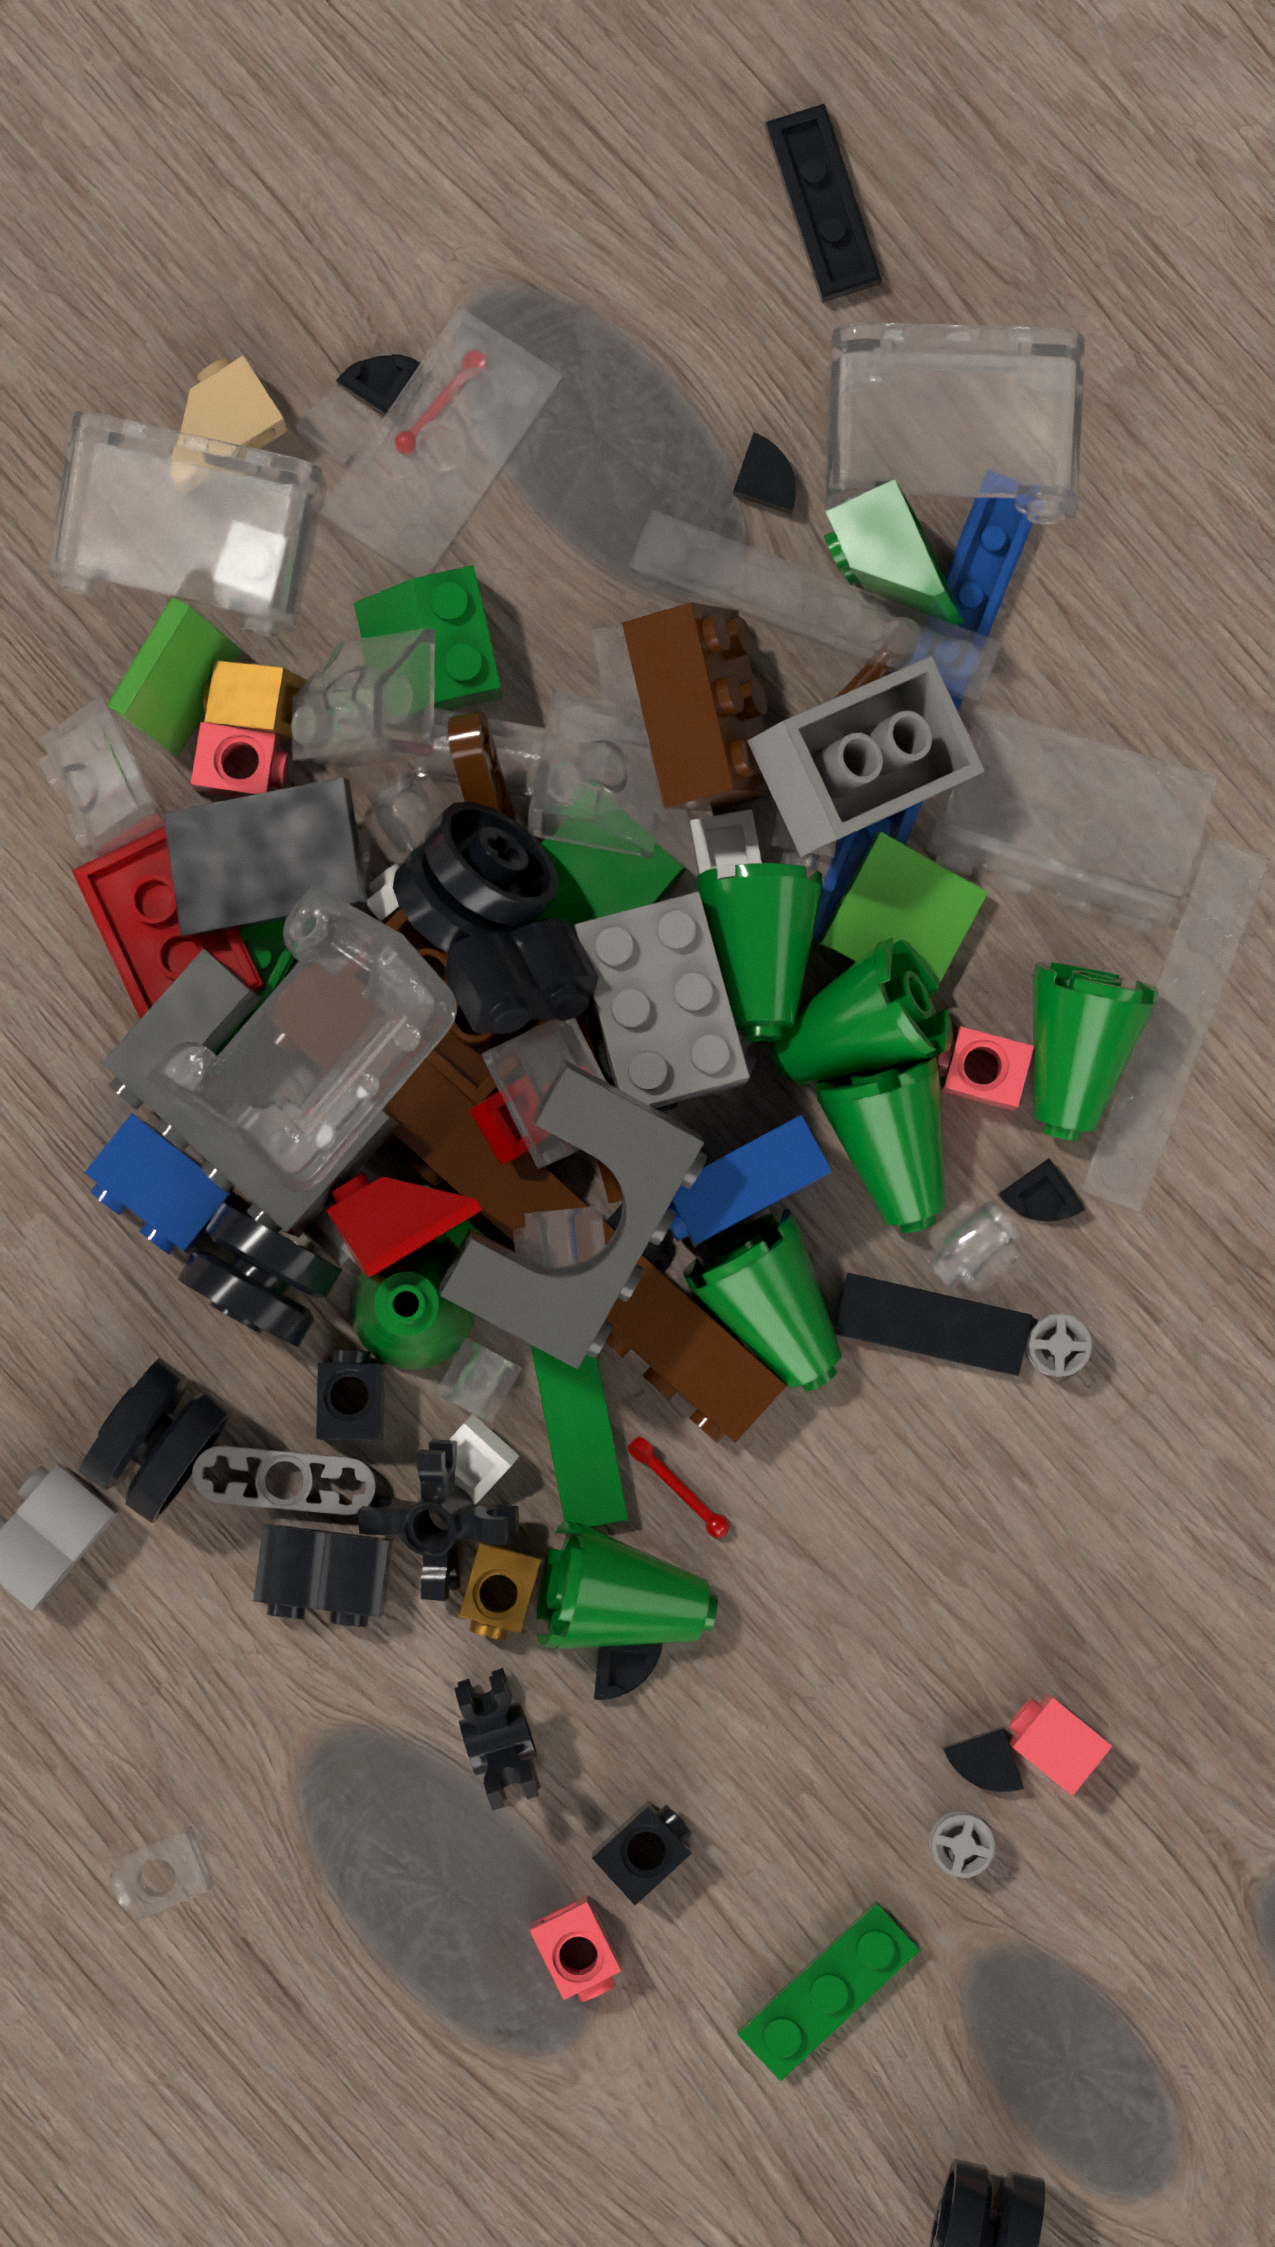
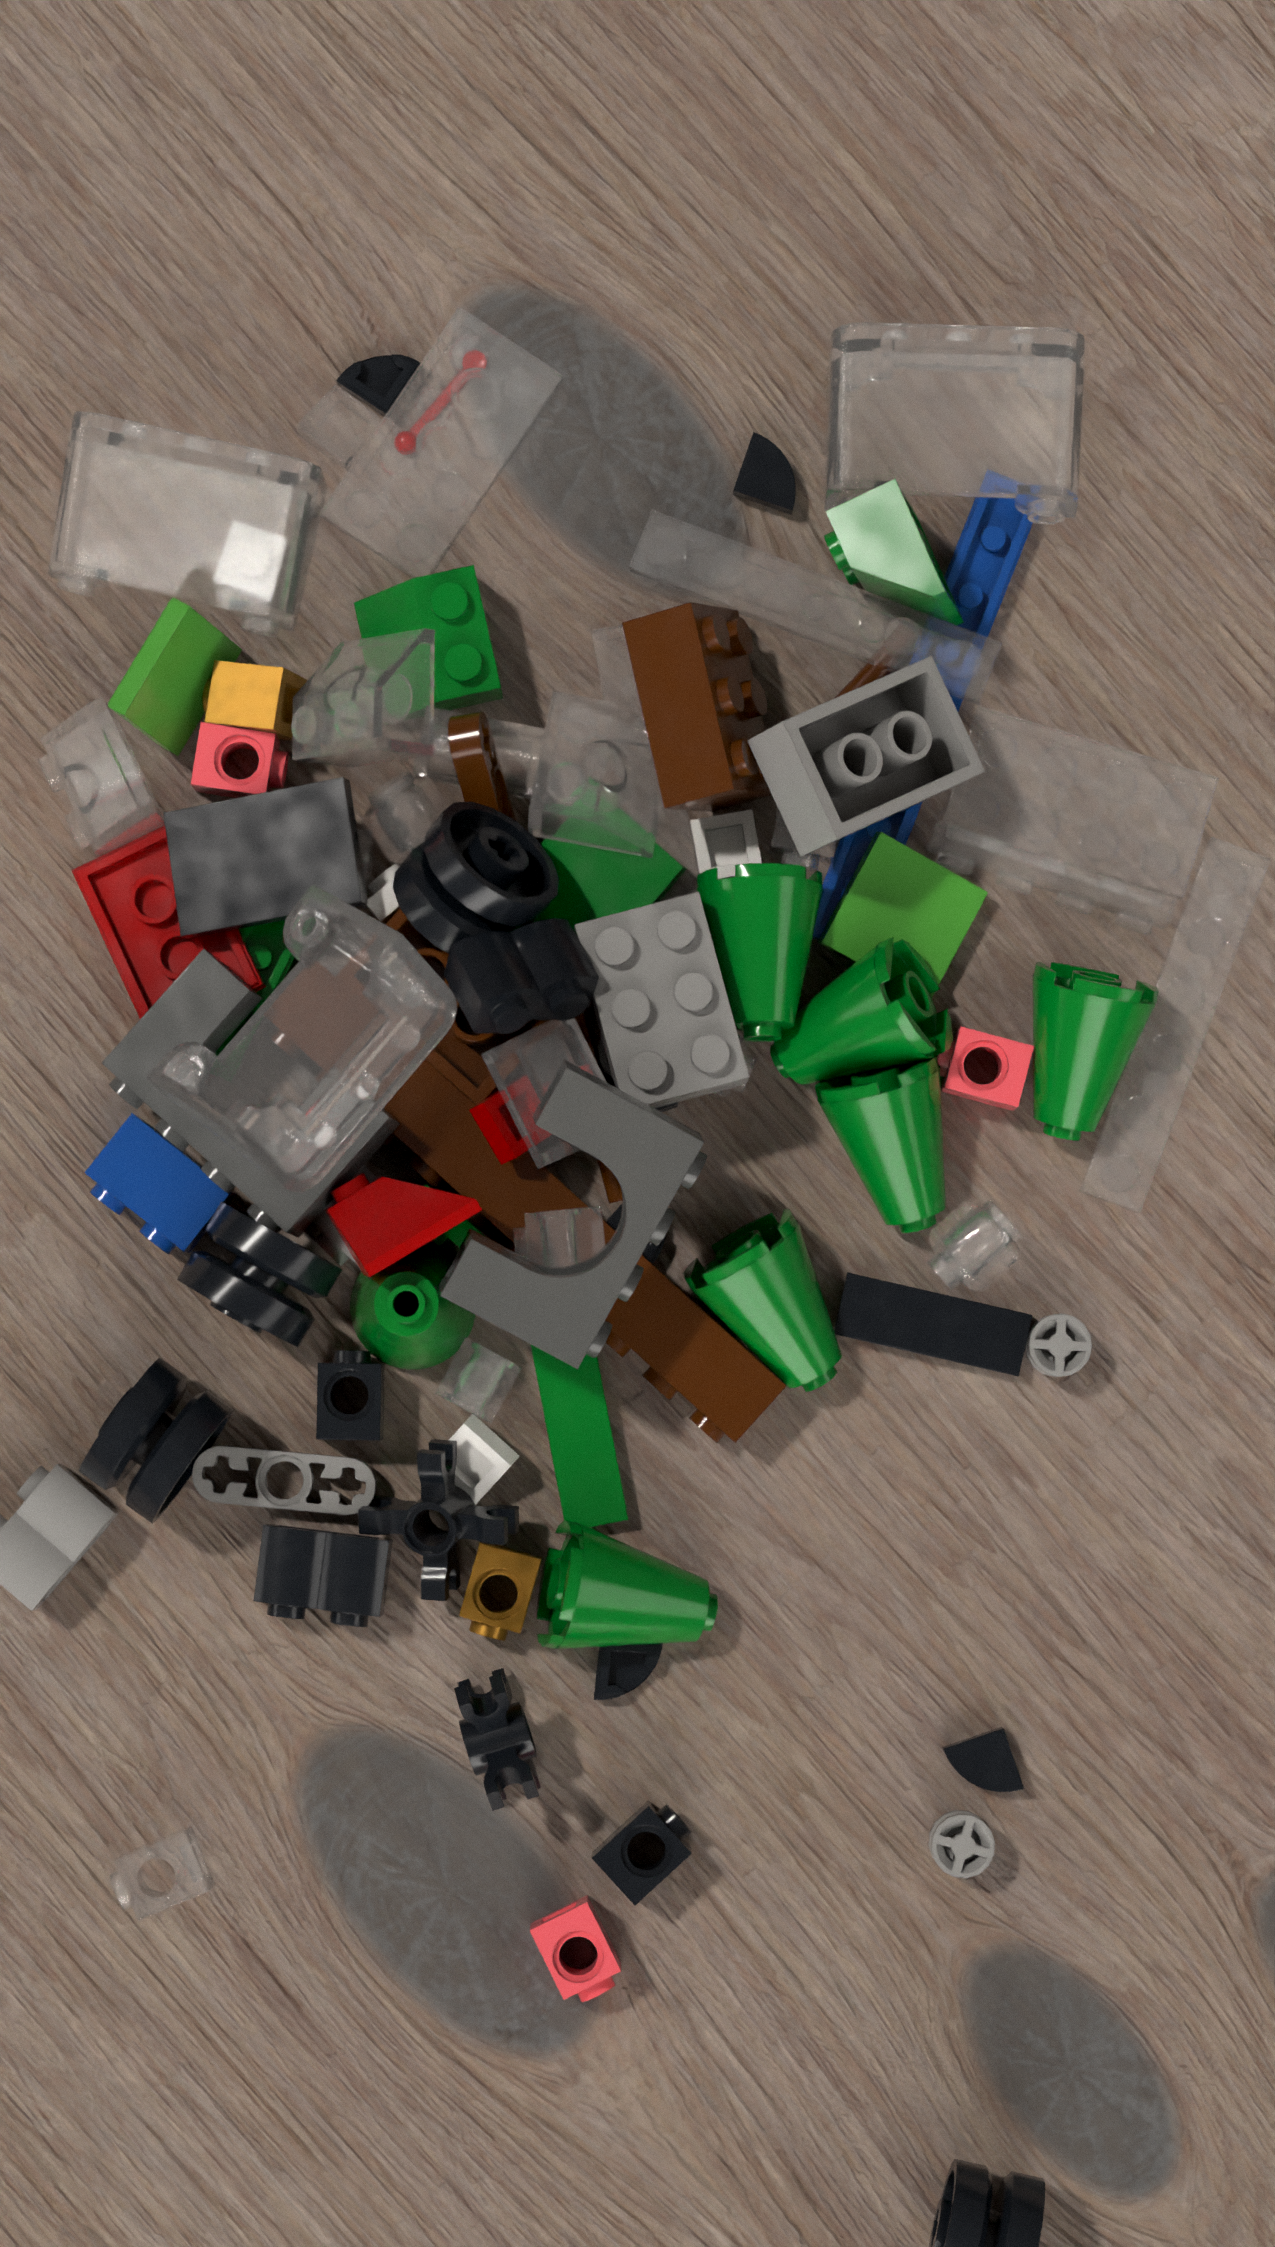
(232, 406): tan slope -> none
(715, 1524): red hinge -> none
(748, 1182): blue brick -> none
(823, 203): black tile -> none
(828, 1991): green plate -> none
(1042, 1195): black tile -> none
(1057, 1742): coral brick -> none

